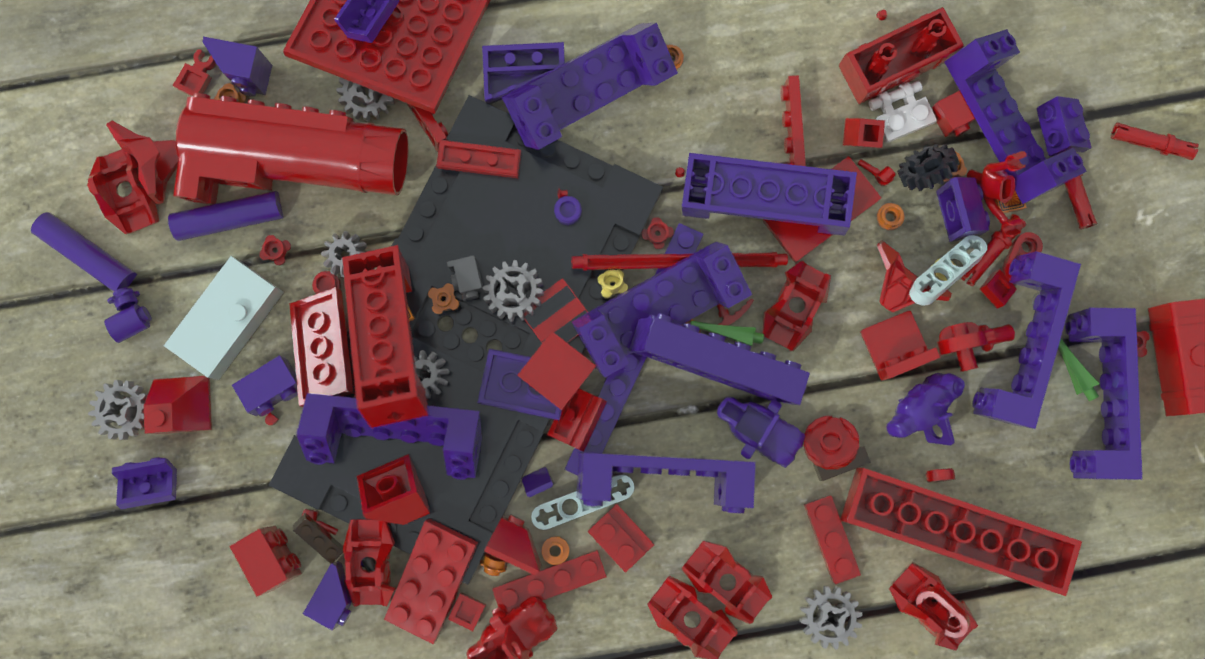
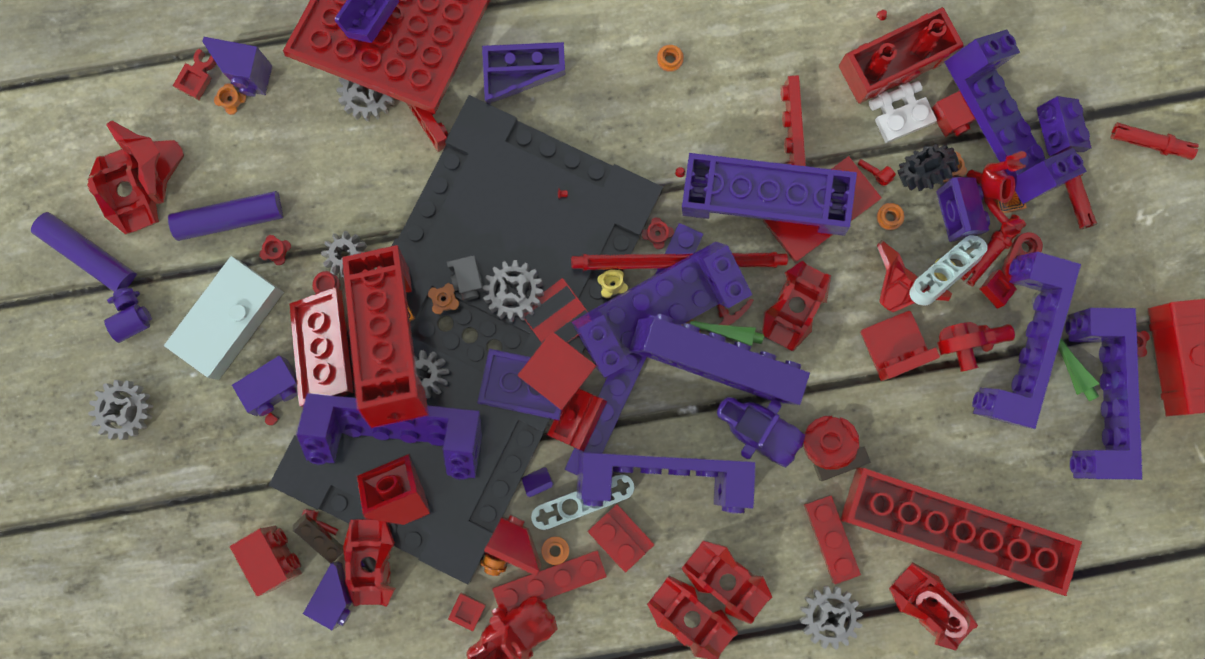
(145, 482): dark purple bracket -> none
(178, 405): red slope -> none
(261, 143): red piece -> none
(430, 581): red plate -> none
(479, 159): red tile -> none
(568, 210): dark purple tile -> none
(589, 83): dark purple plate -> none
(863, 132): red brick -> none
(926, 407): dark purple piece -> none
(940, 475): red tile -> none

